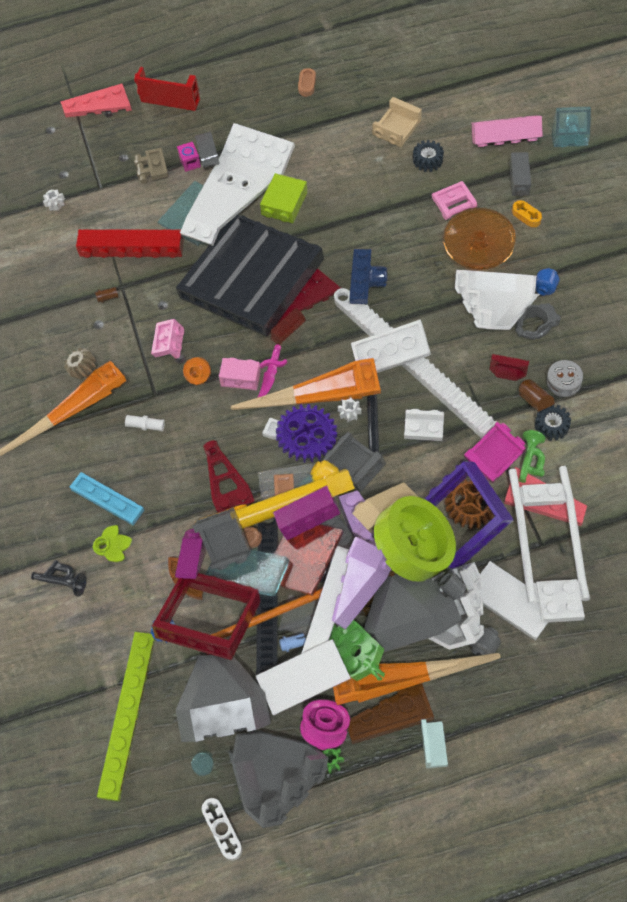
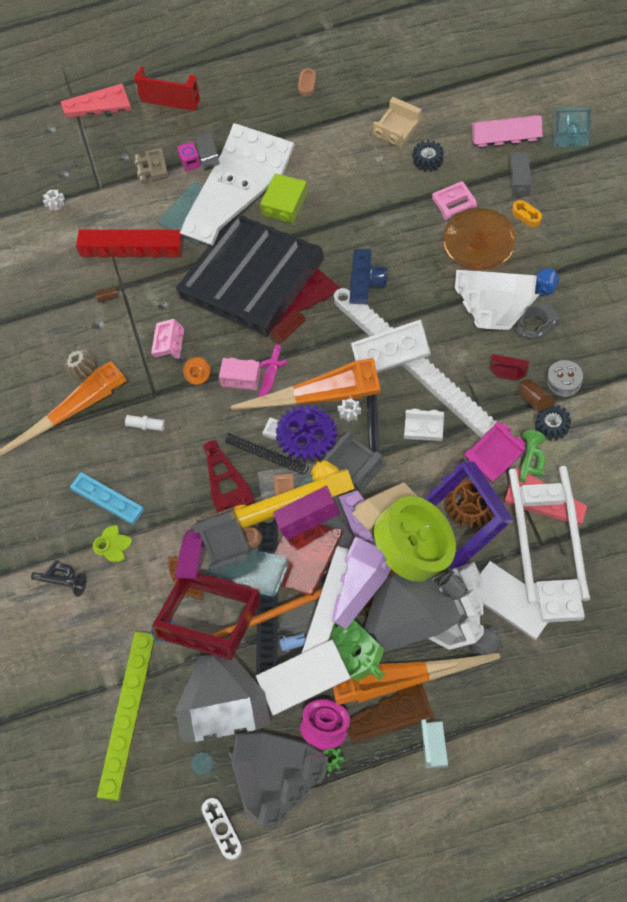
(266, 453): none -> black piece

